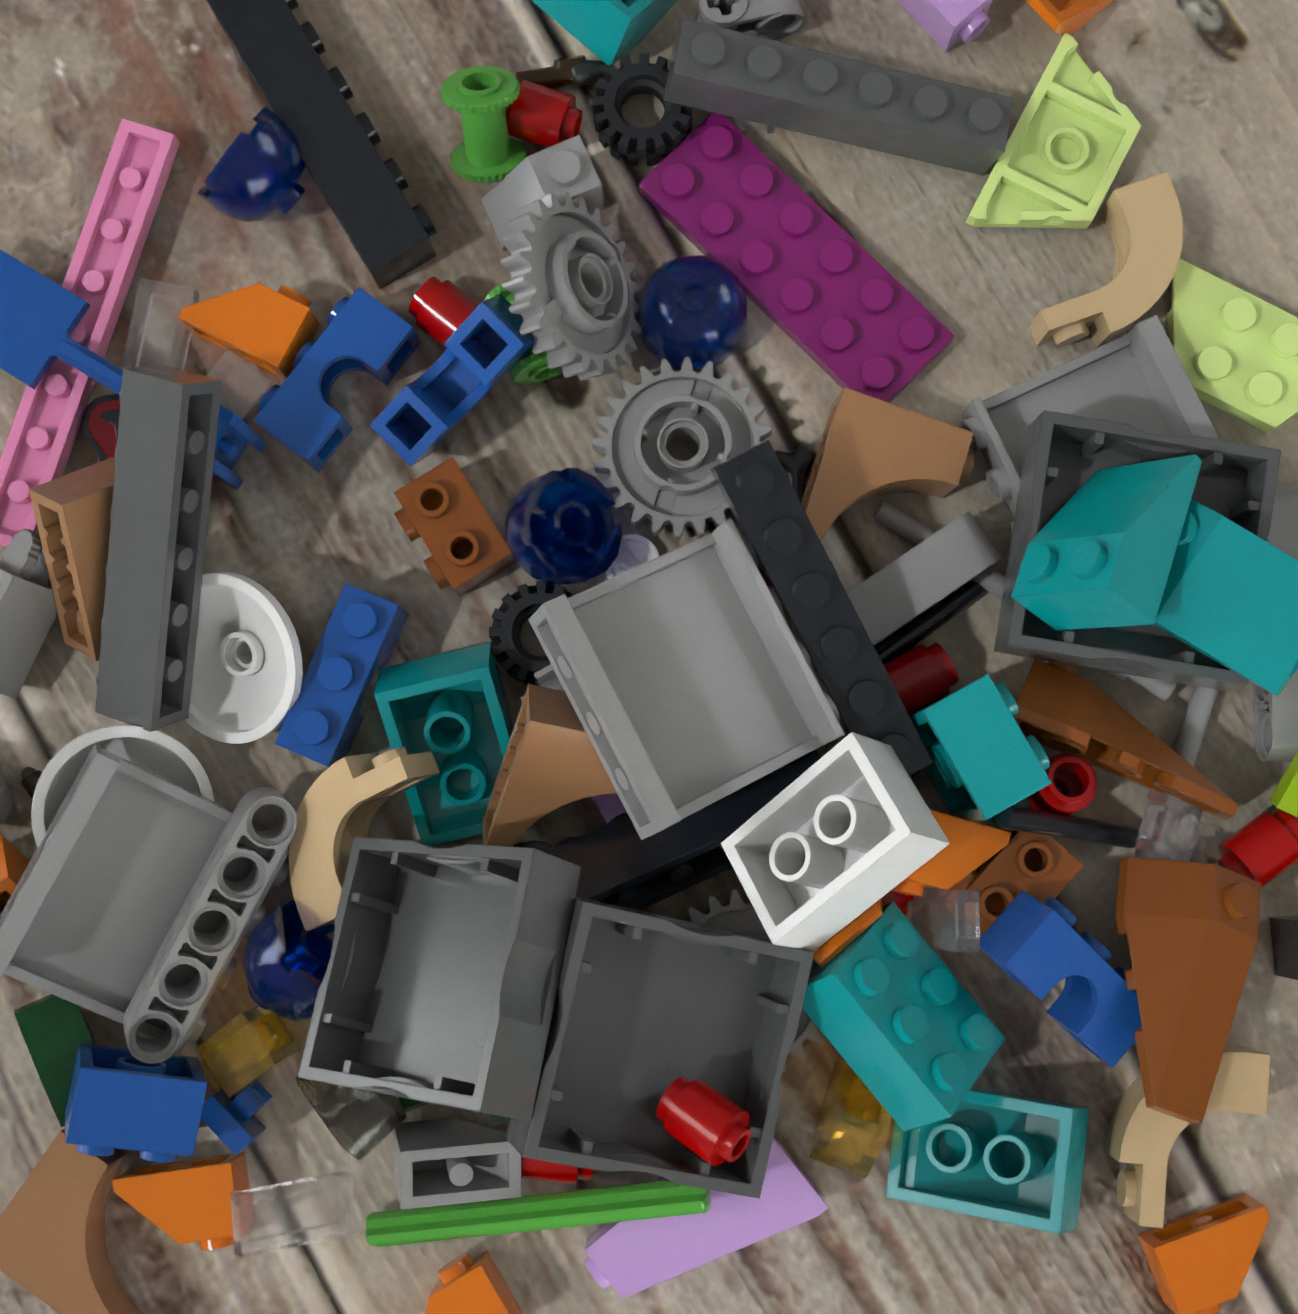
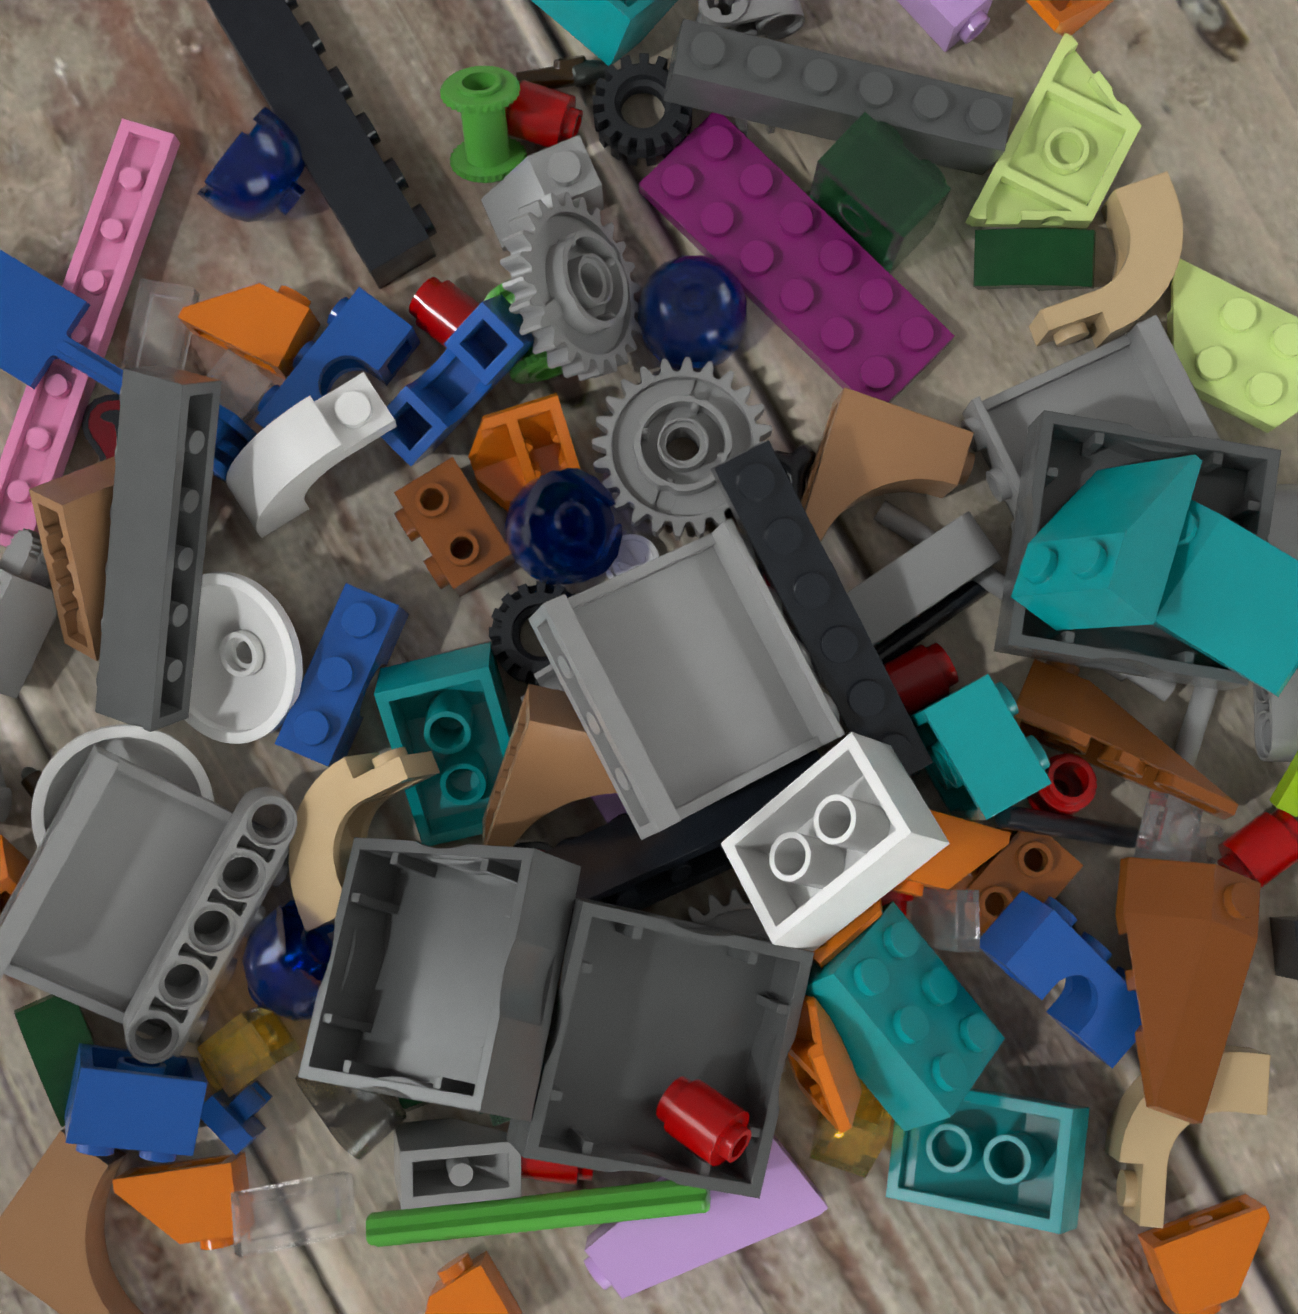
(300, 446): none -> white arch
(520, 446): none -> orange slope
(824, 1066): none -> orange slope
(879, 191): none -> clear green brick
(1034, 259): none -> dark green slope

